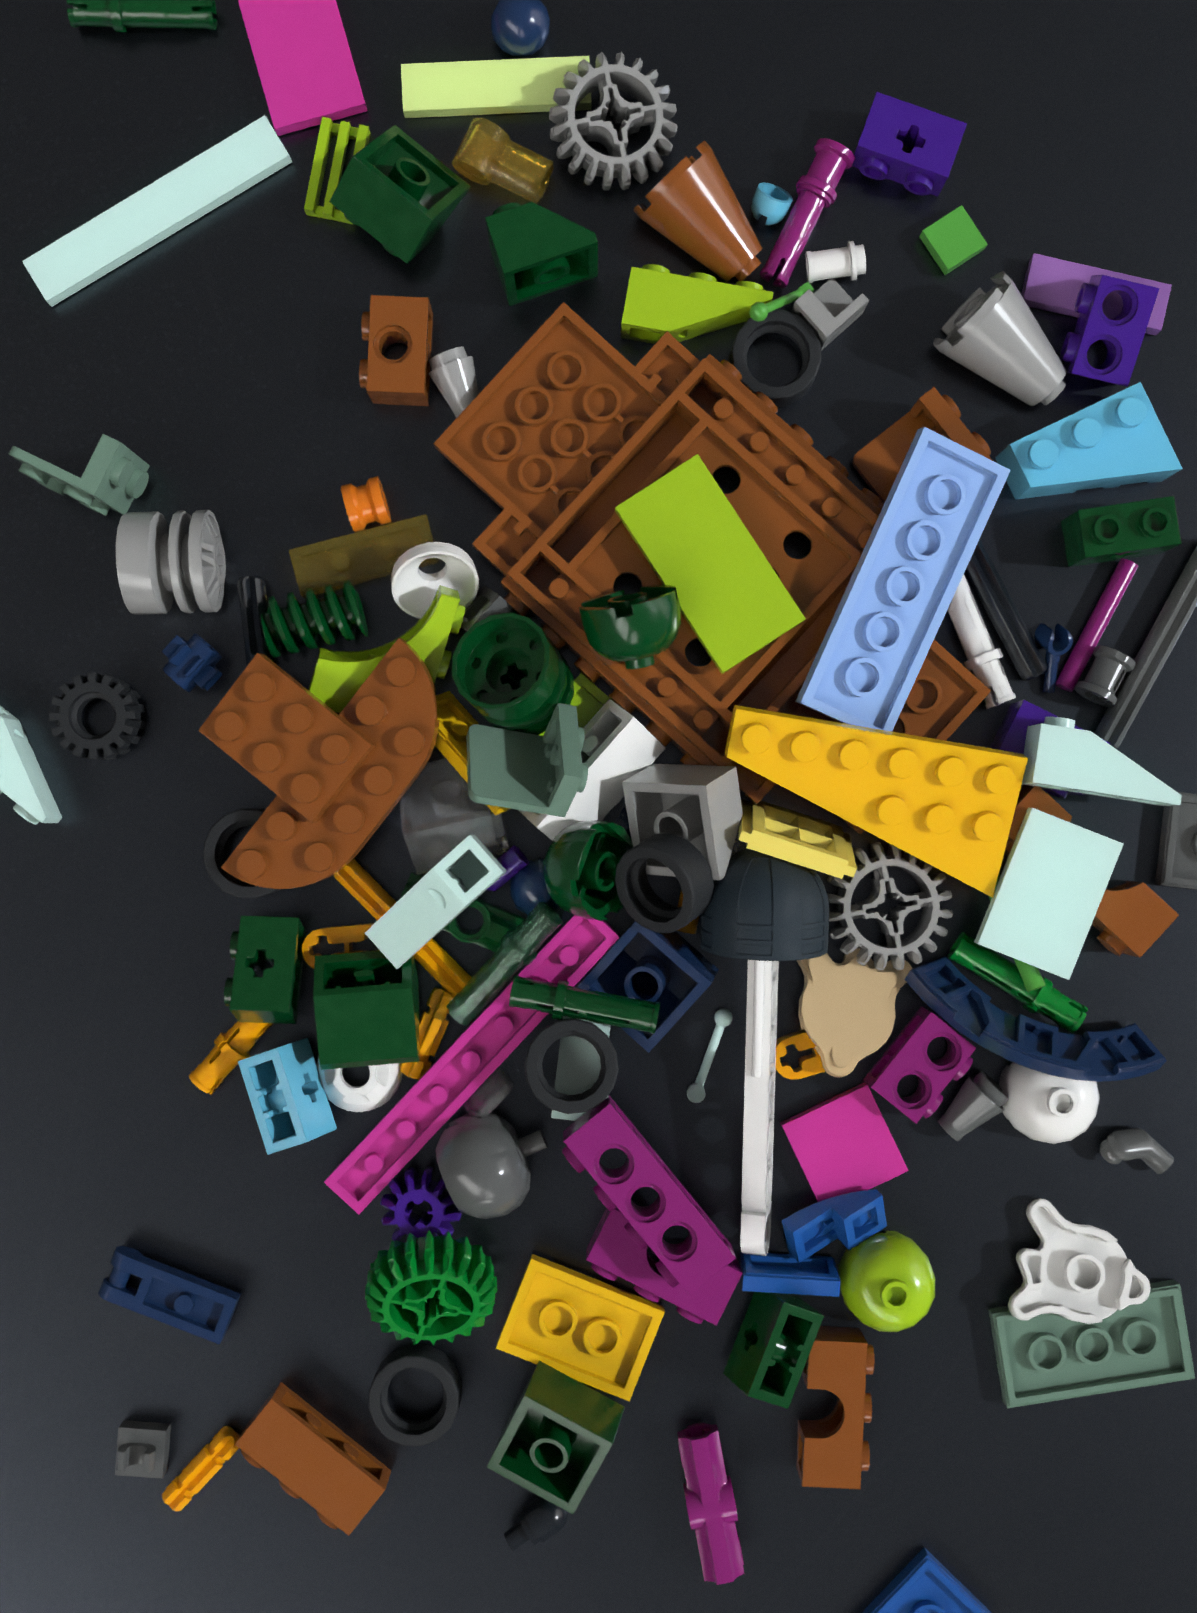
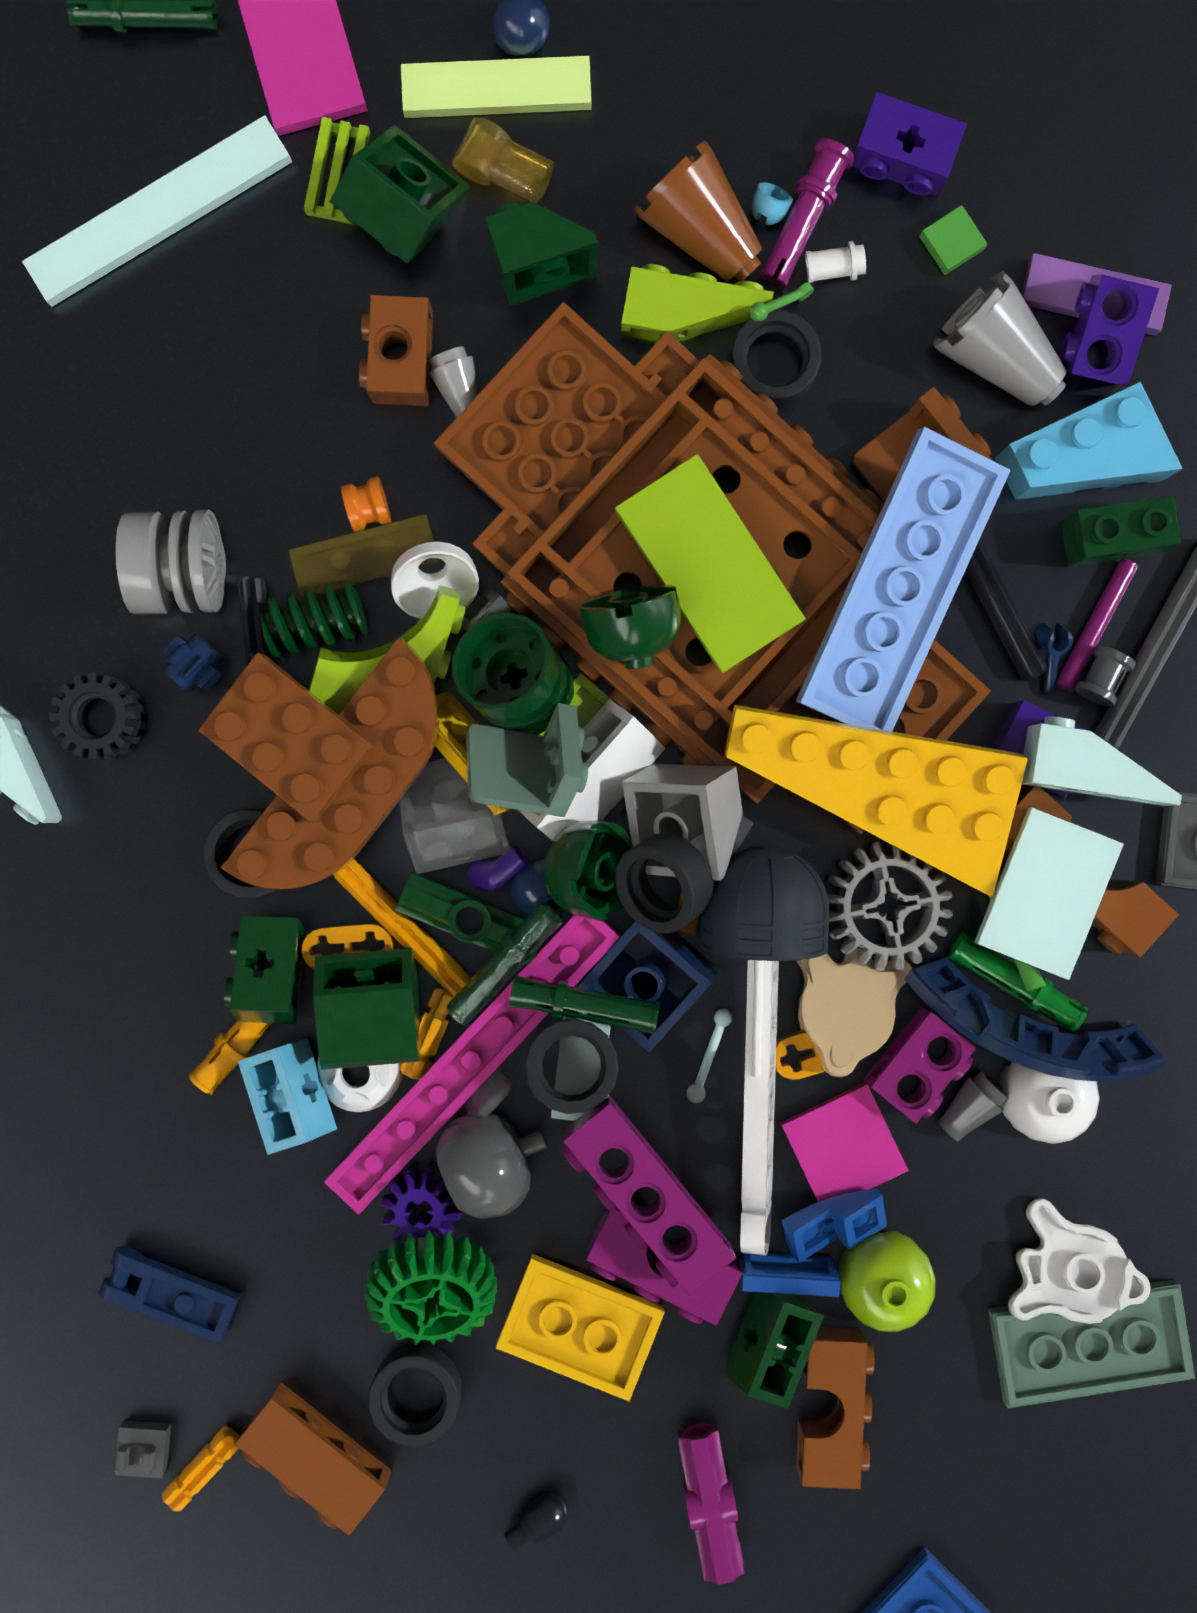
(109, 481): sand green bracket -> none
(435, 900): light aqua slope -> none
(556, 1437): dark green brick -> none
(647, 111): light grey gear -> none
(797, 838): light yellow piece -> none
(829, 310): light grey panel -> none
(978, 646): white pin -> none
(1135, 1144): dark grey arm -> none

